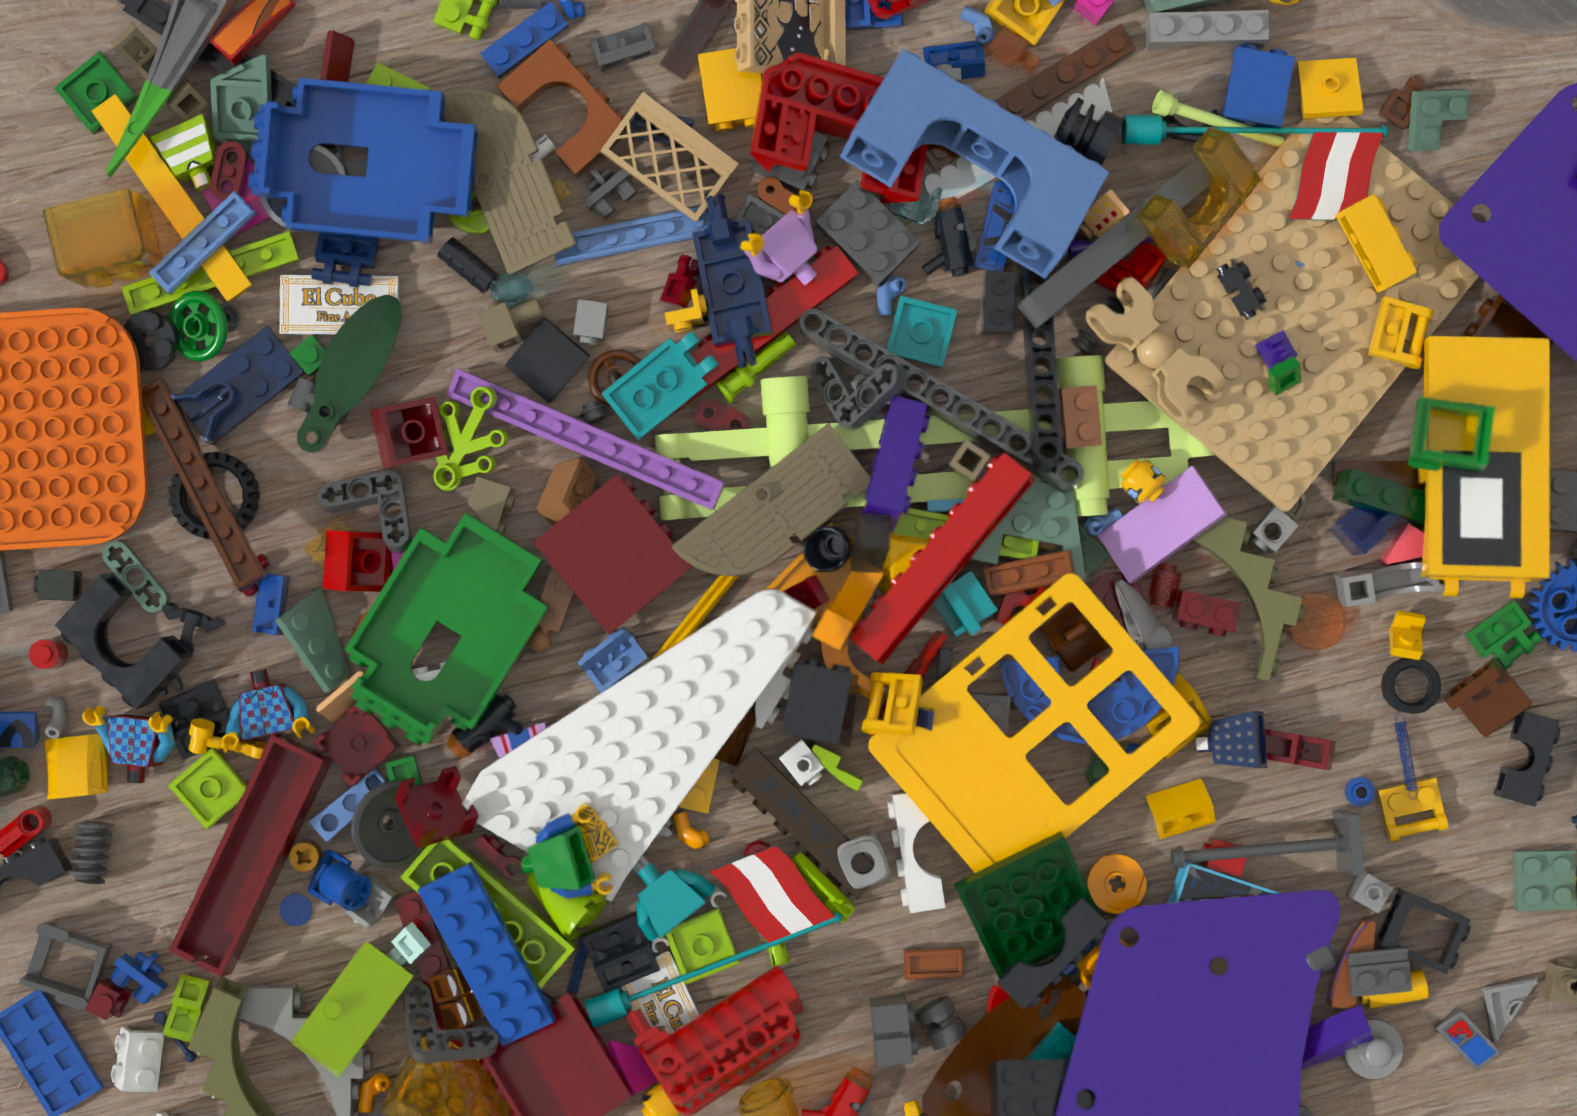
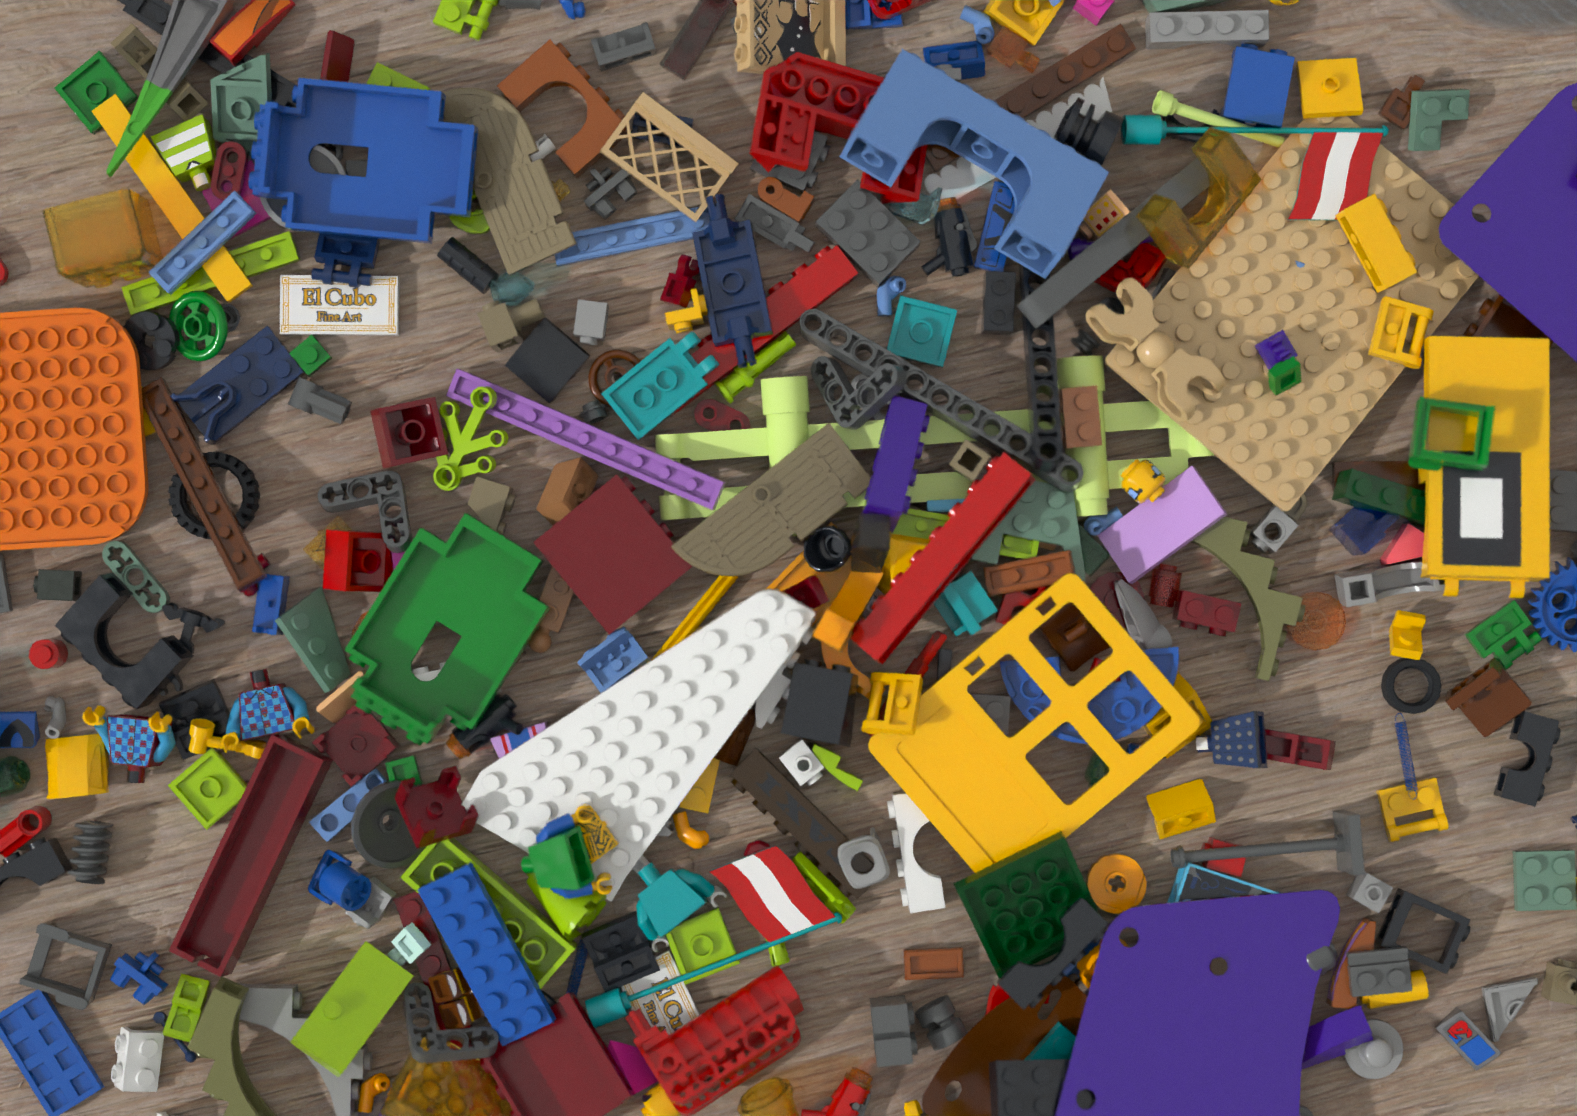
(108, 1000): dark red brick -> none
(295, 909): blue sticker -> none
(310, 852): pearl gold wheel -> none
(351, 367): dark green plant -> none
(491, 849): dark red plate -> none
(524, 39): blue plate -> none
(728, 94): yellow brick -> none
(785, 245): lavender torso -> none
(925, 718): dark blue piece -> none
(1249, 297): black hinge -> none
(1350, 791): blue plate -> none

